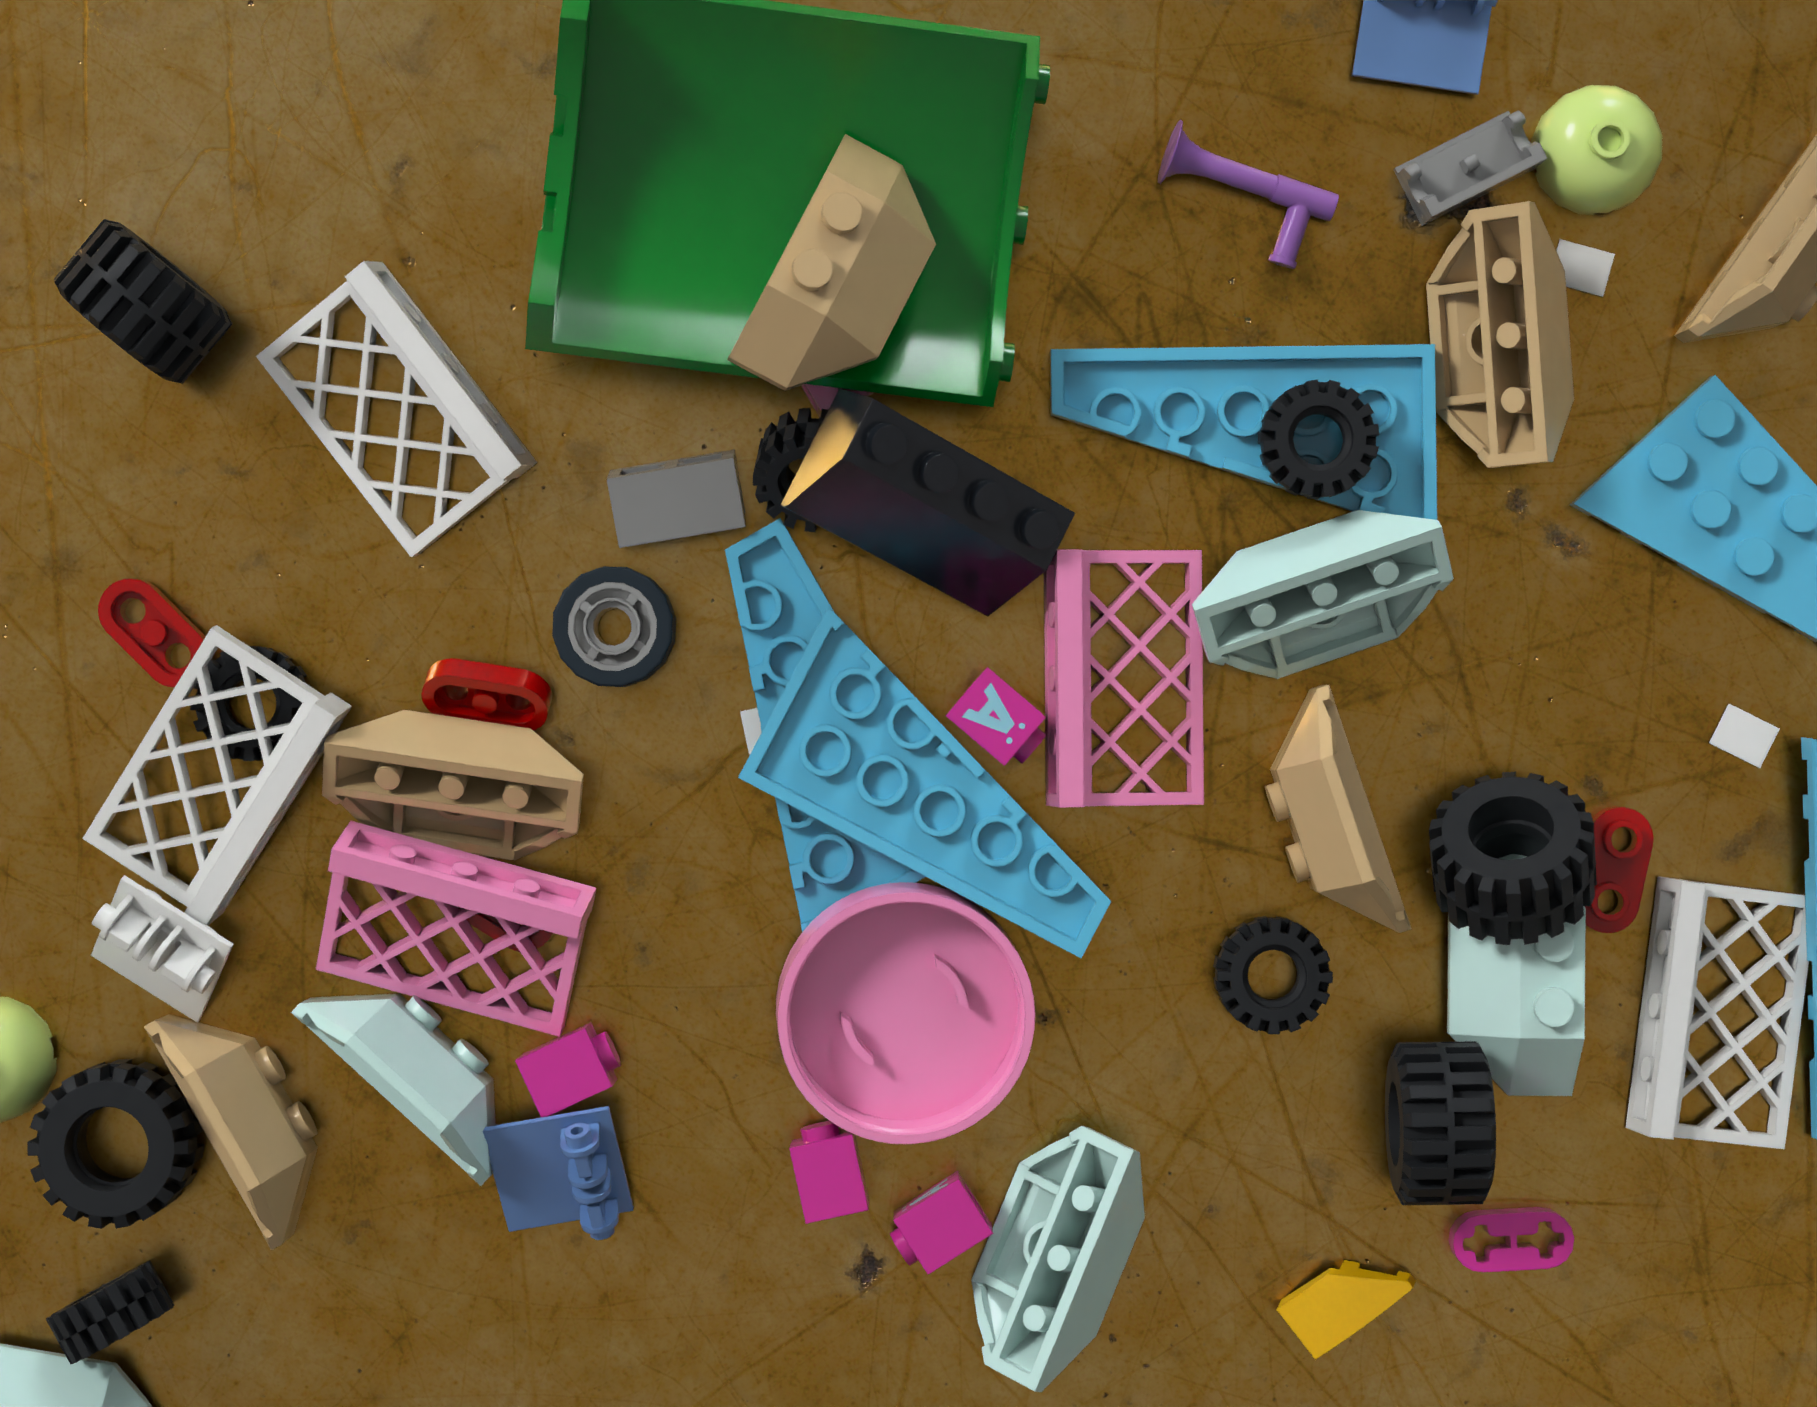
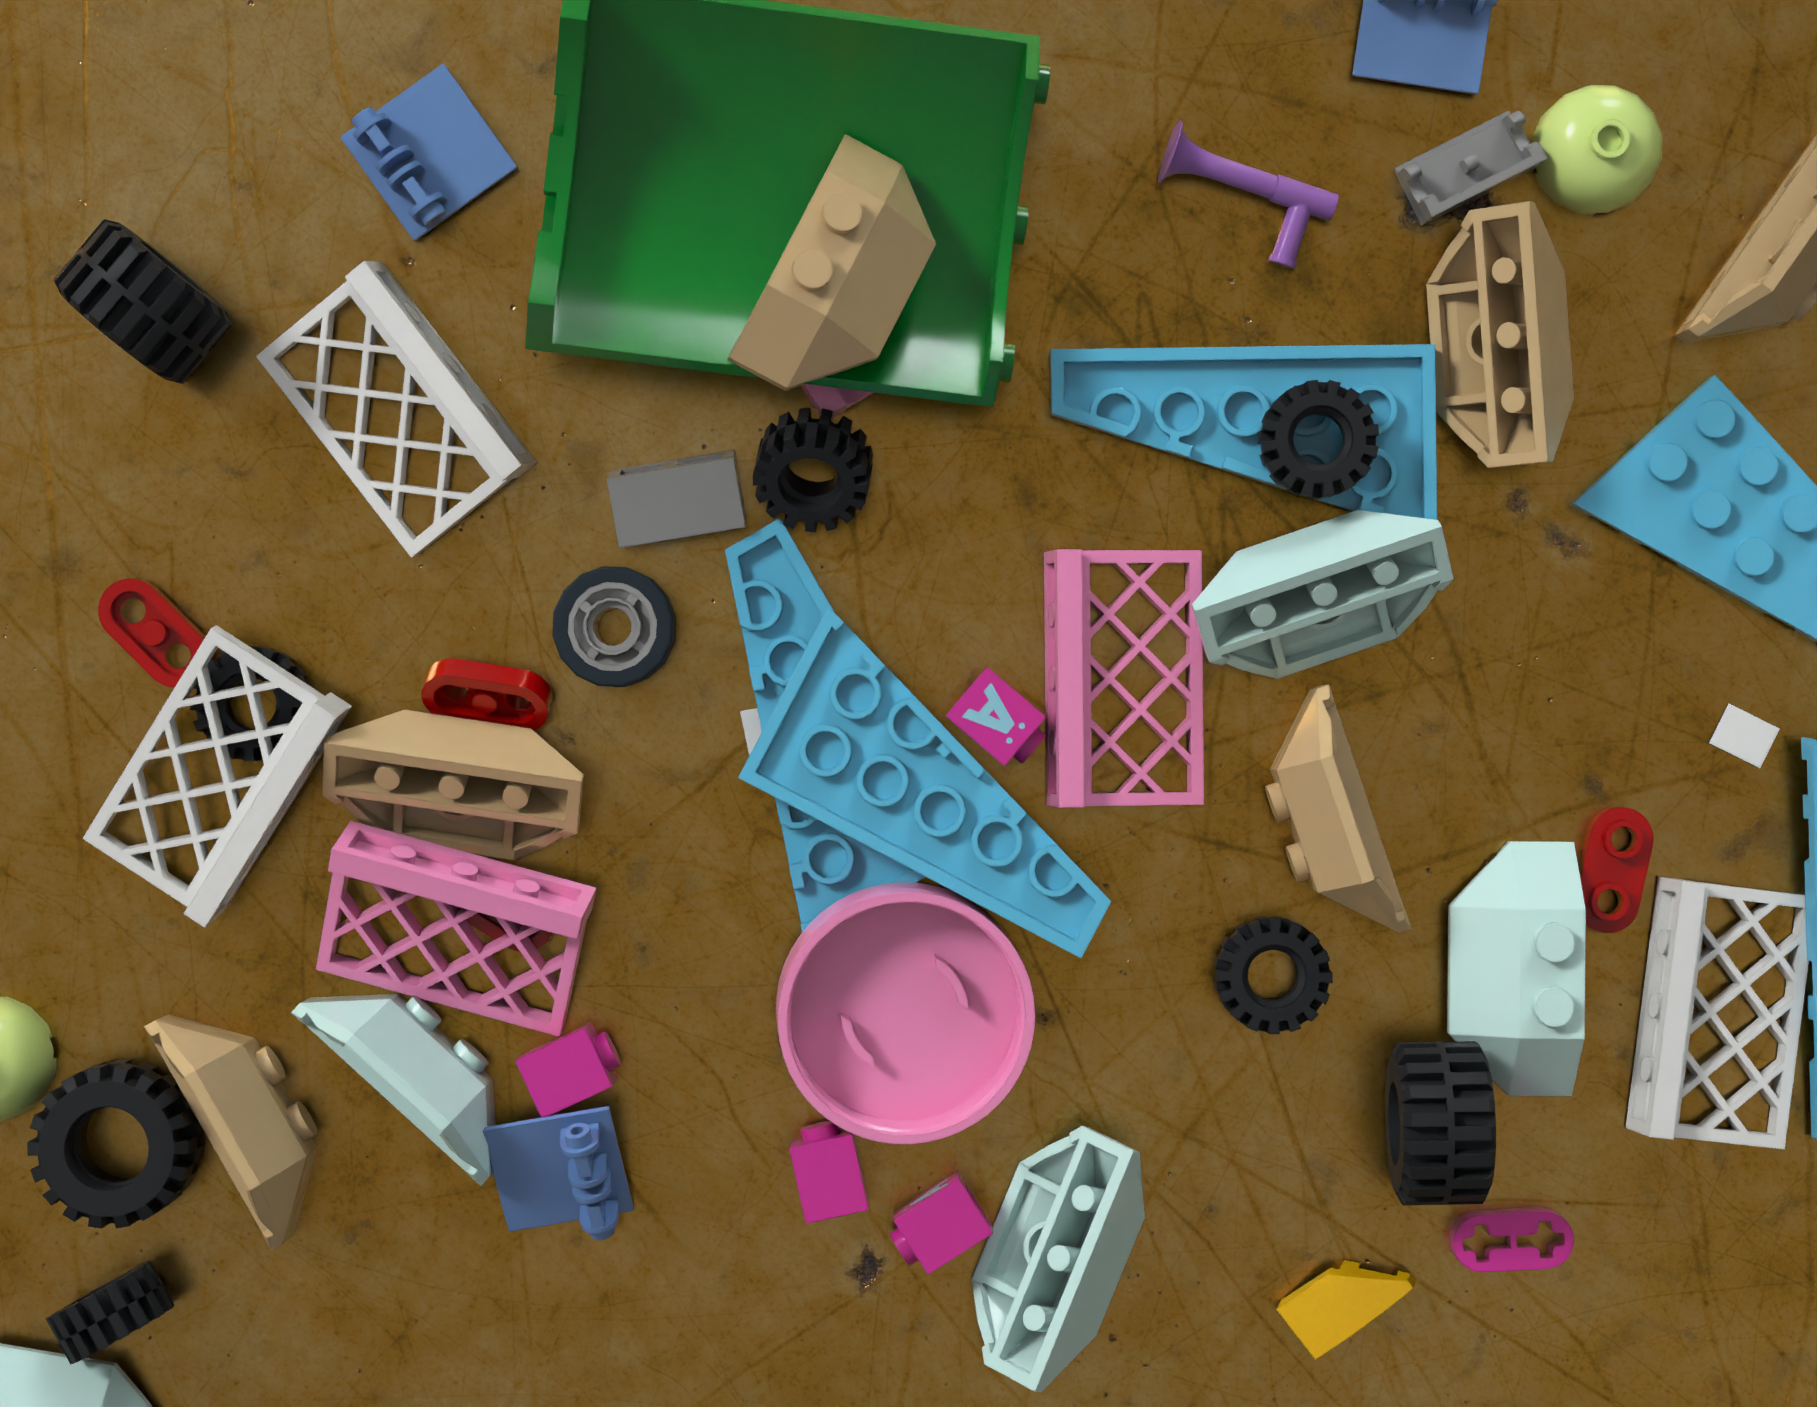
(160, 948): white hinge -> none
(428, 151): none -> medium blue hinge
(925, 504): black slope -> none
(1522, 894): black tyre -> none
(1585, 267): white sticker -> none

